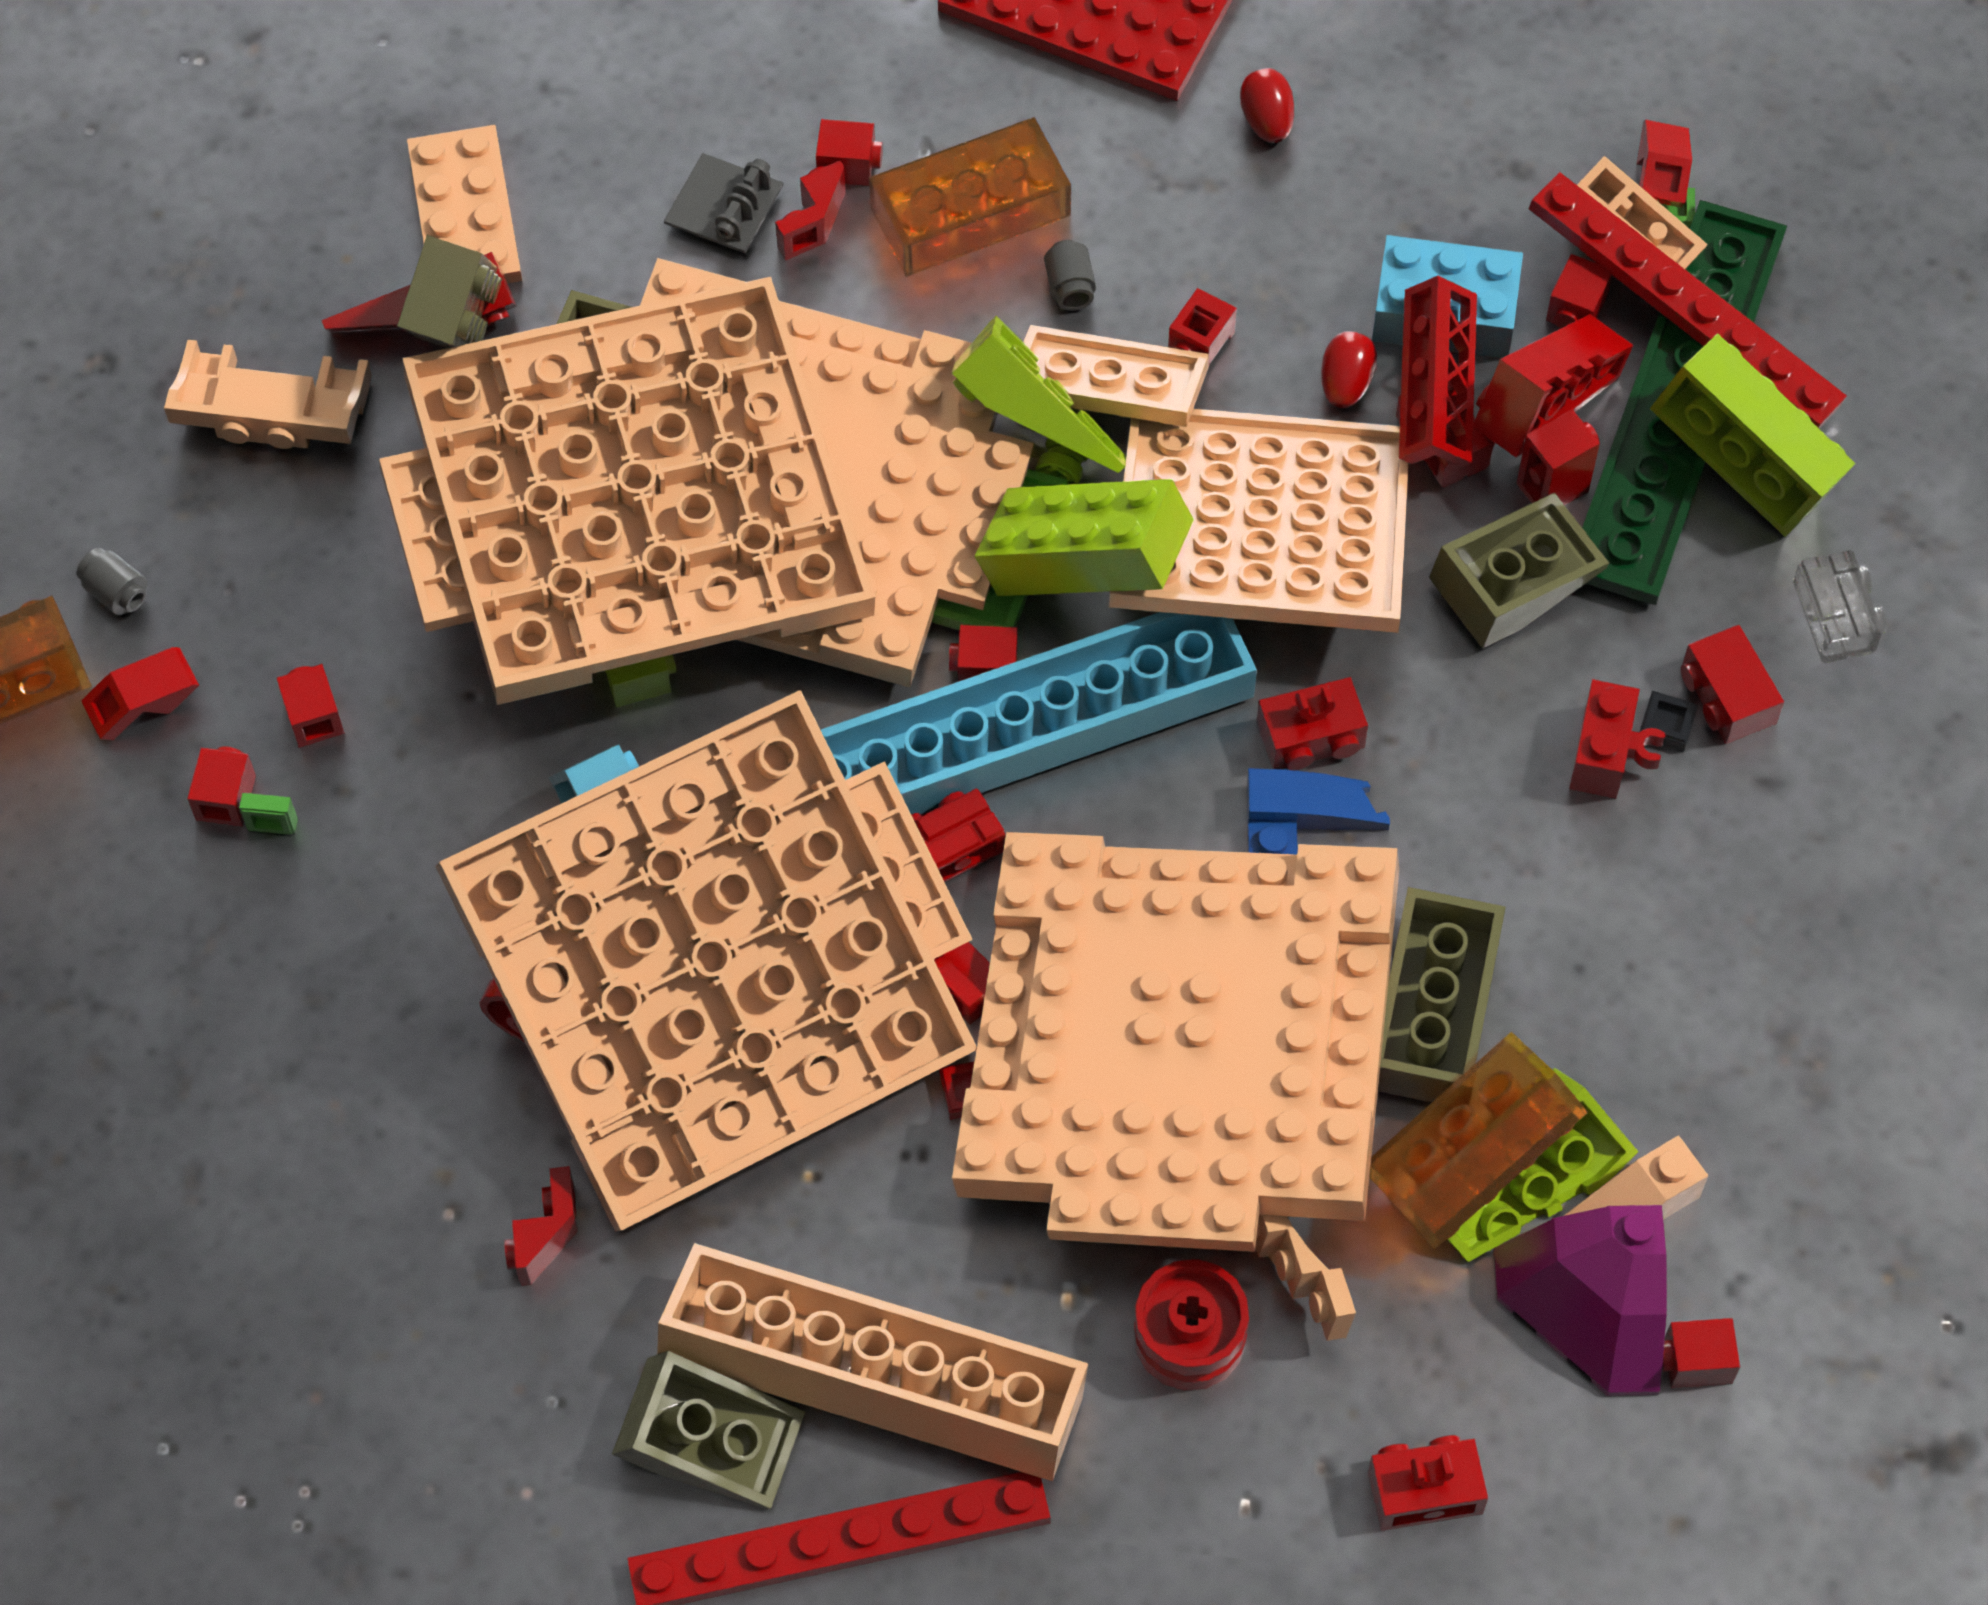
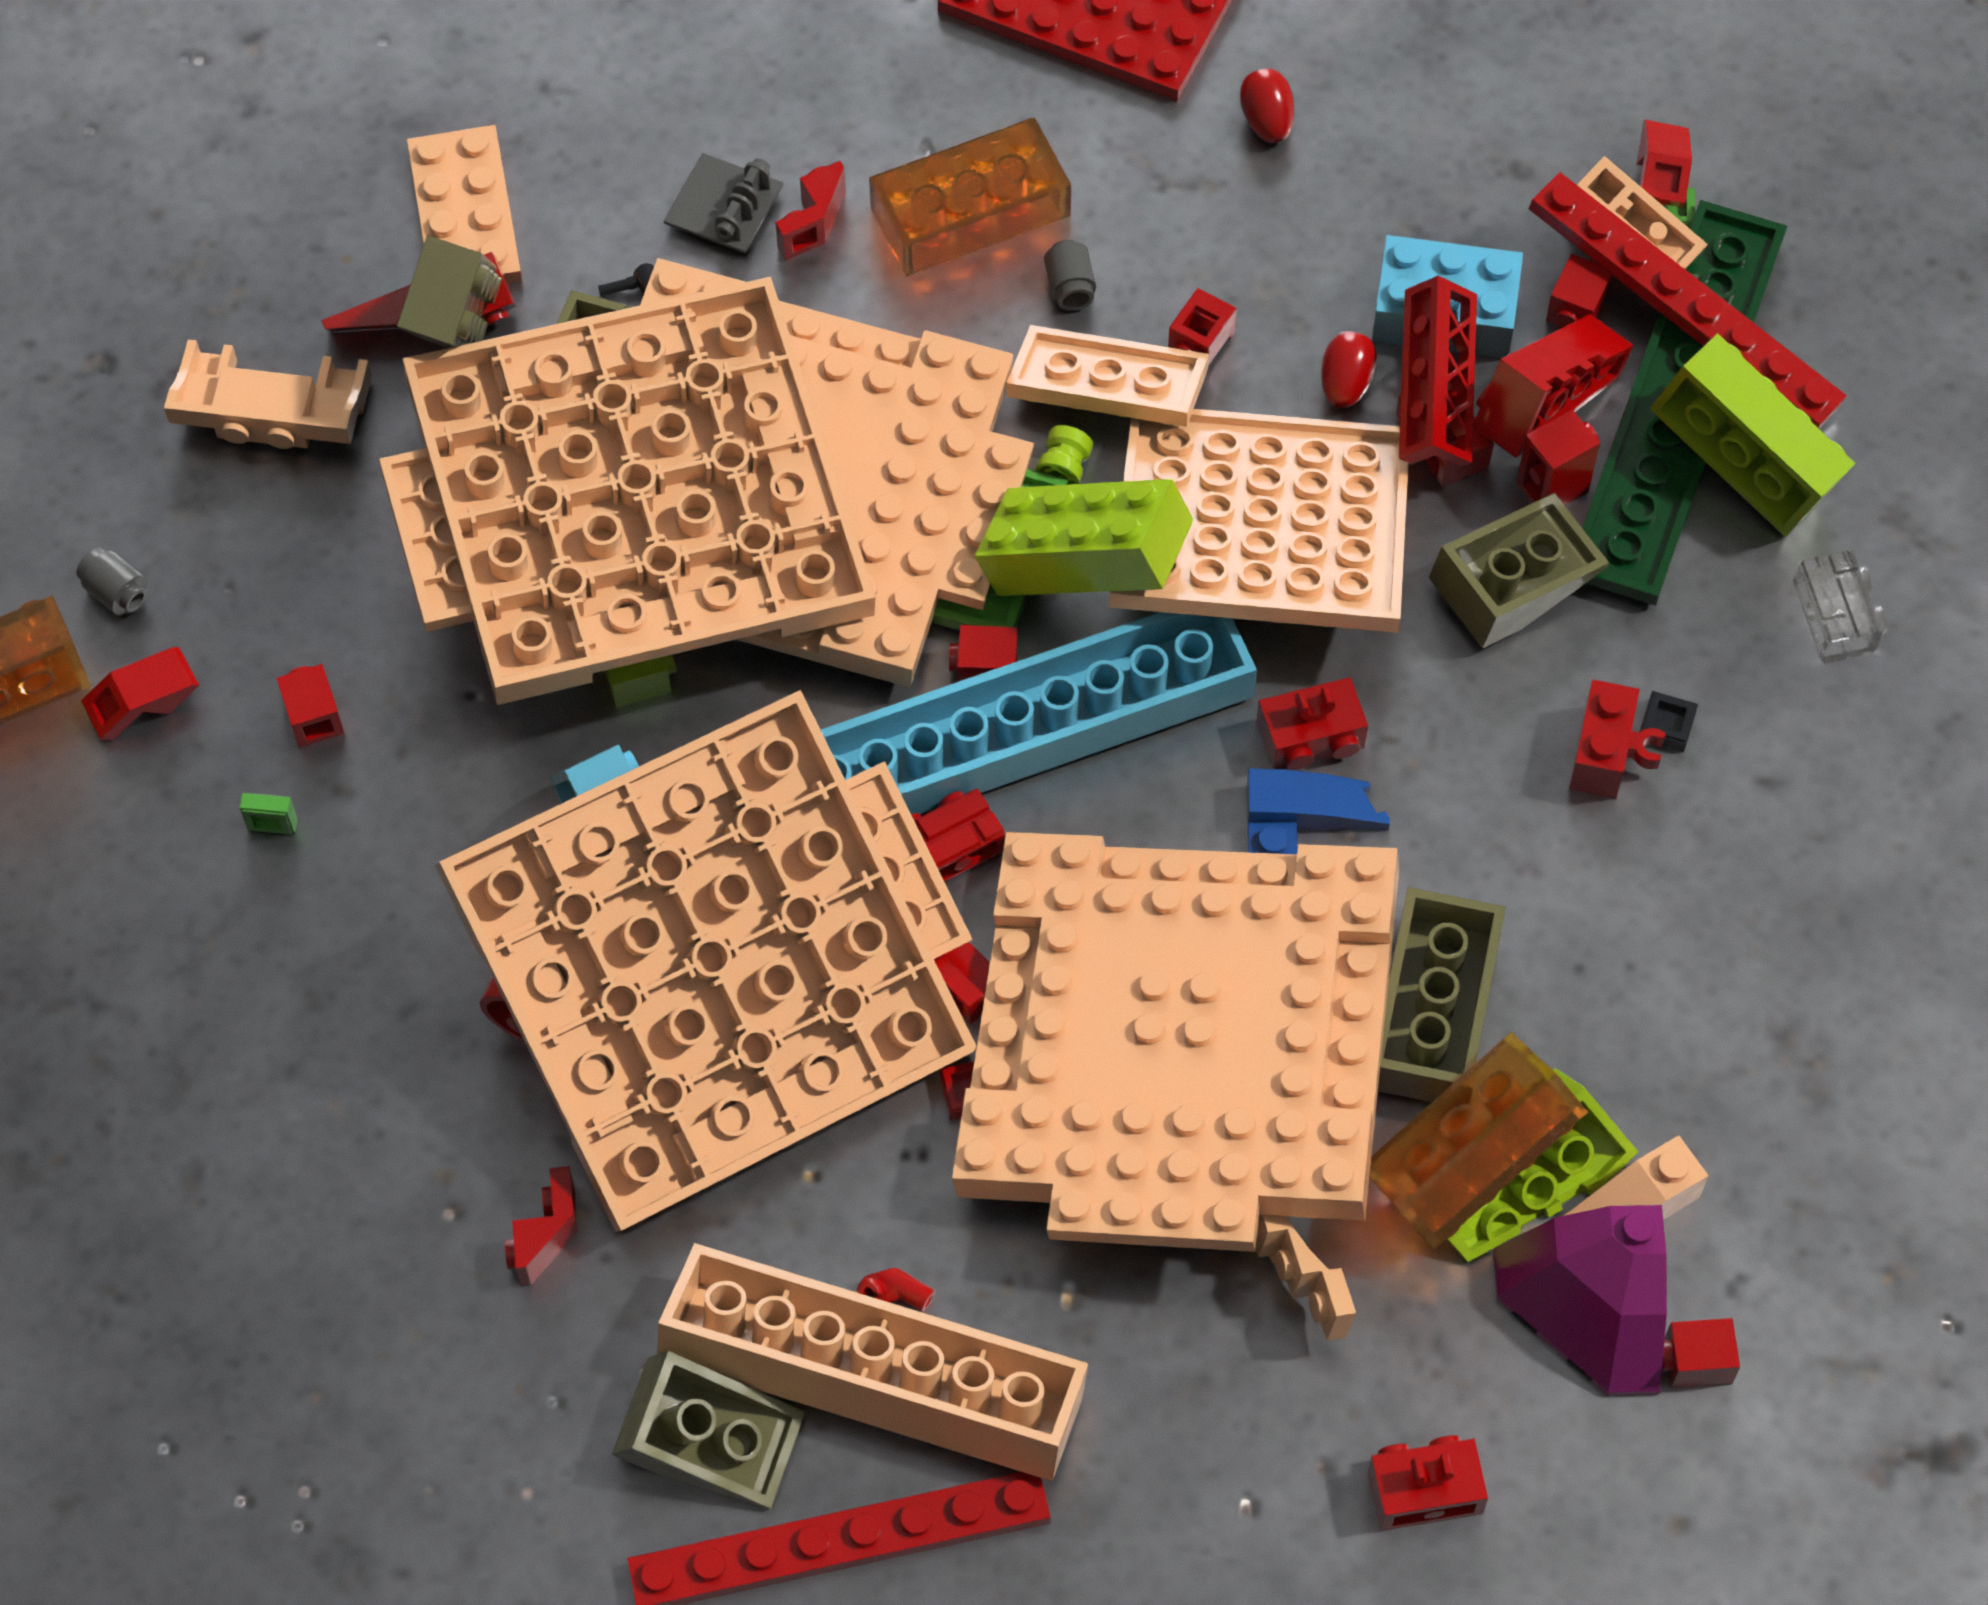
(219, 785): red brick -> none
(639, 279): none -> black hand
(852, 145): red brick -> none
(897, 1285): none -> red arm
(1007, 380): lime wedge -> none
(1194, 1295): red wheel -> none
(1731, 684): red brick -> none

